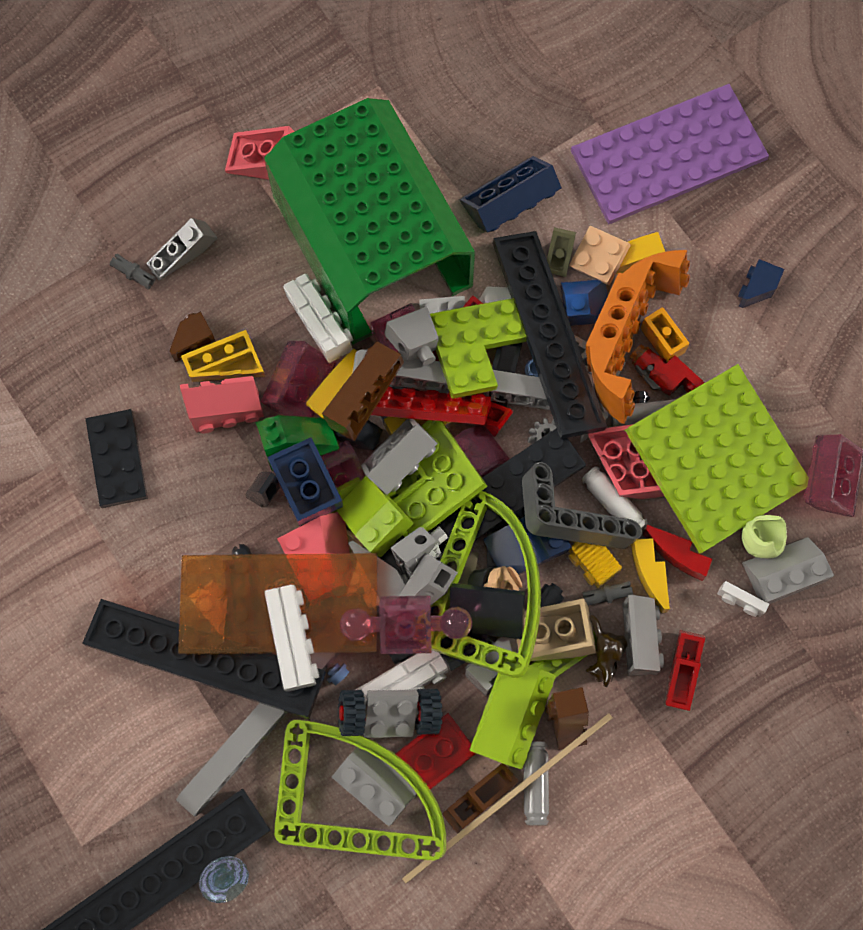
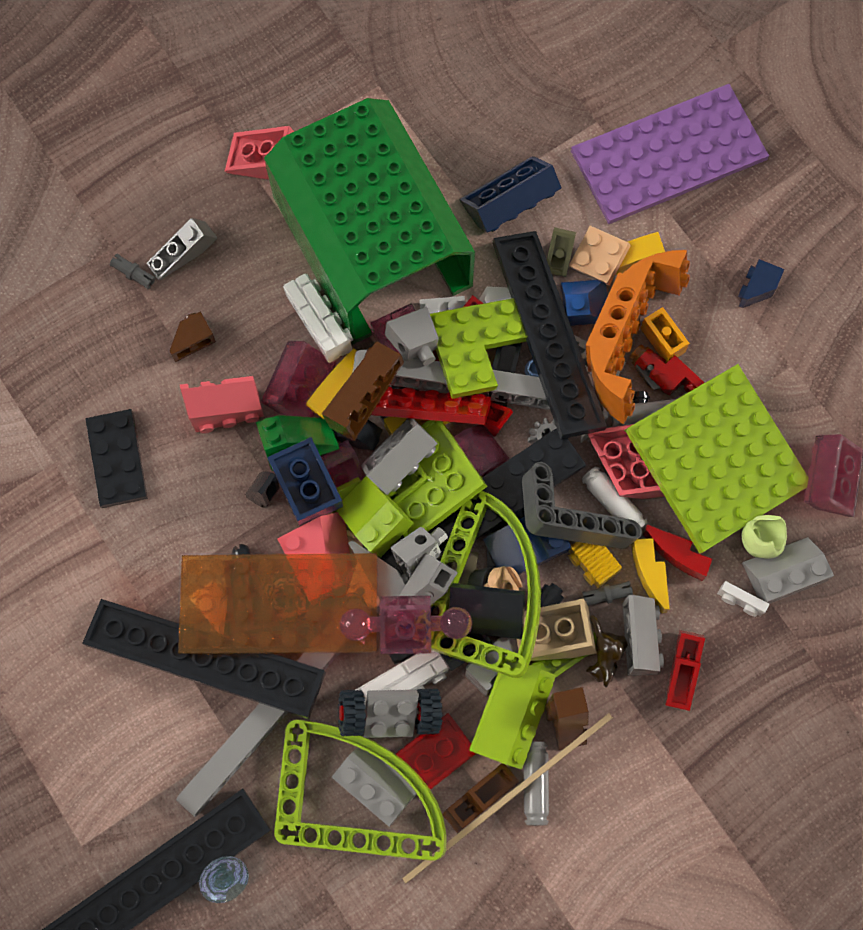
(224, 360): yellow wedge -> none
(290, 638): white brick -> none
(337, 673): medium blue plate -> none

